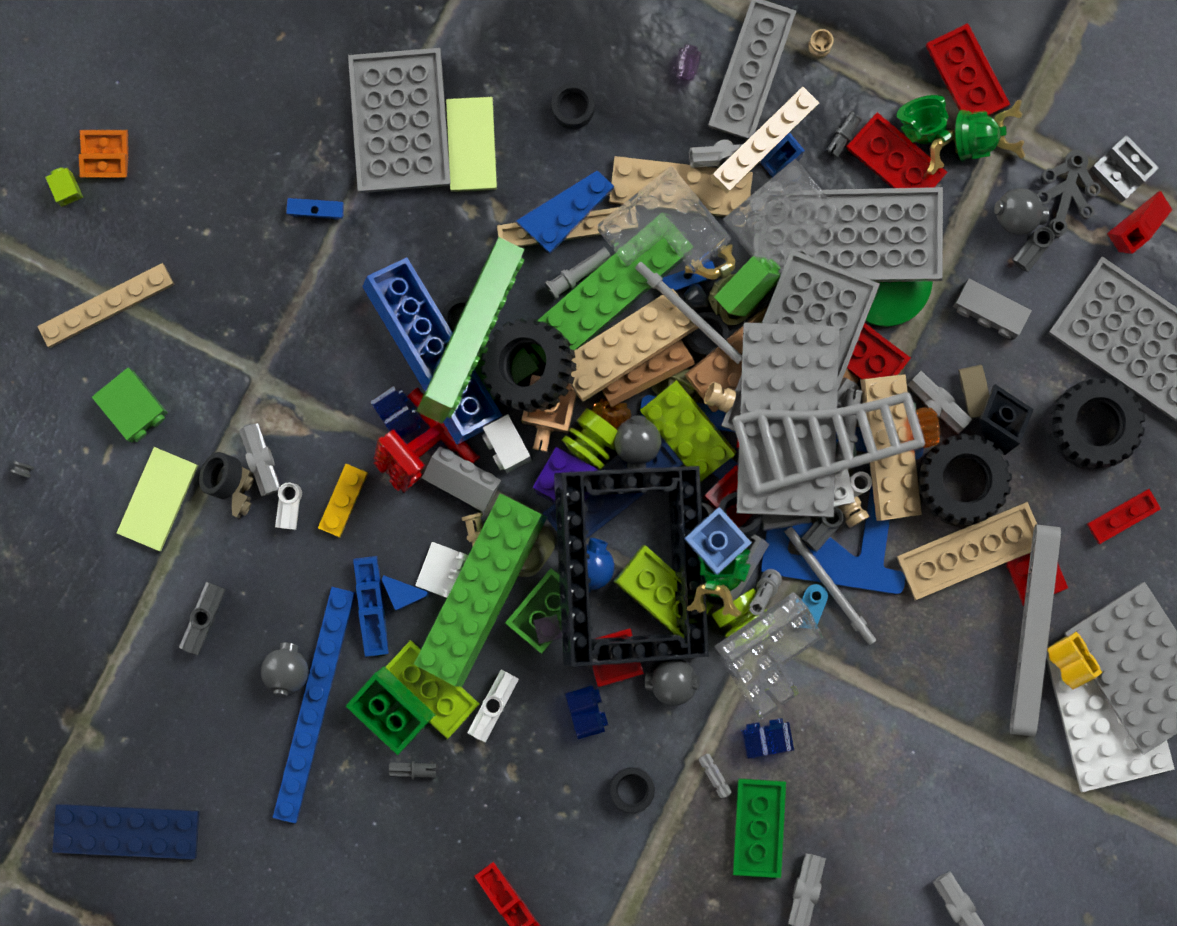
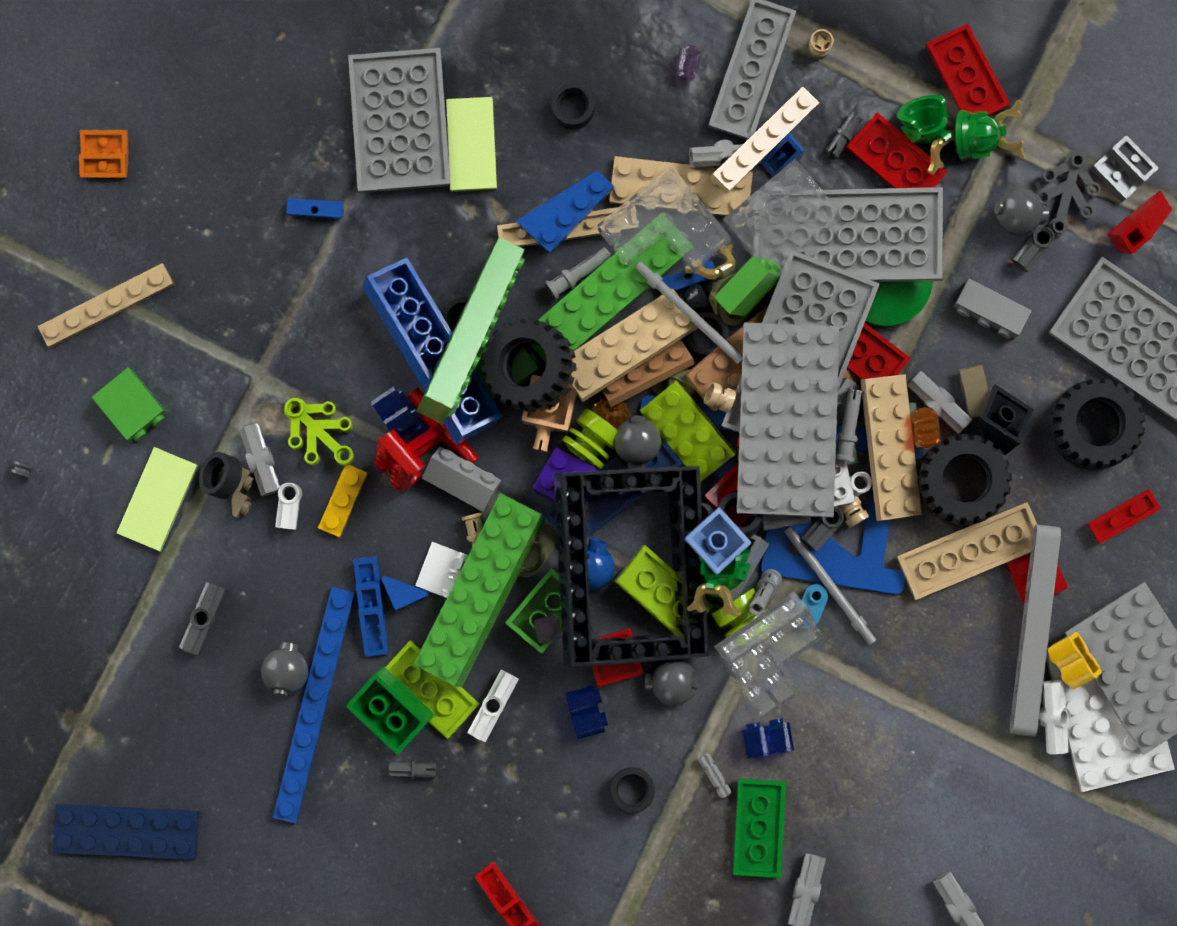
(64, 186): lime brick -> none
(316, 429): none -> lime plant
(506, 443): white brick -> none
(813, 417): light grey bar -> none
(1055, 717): none -> white piece

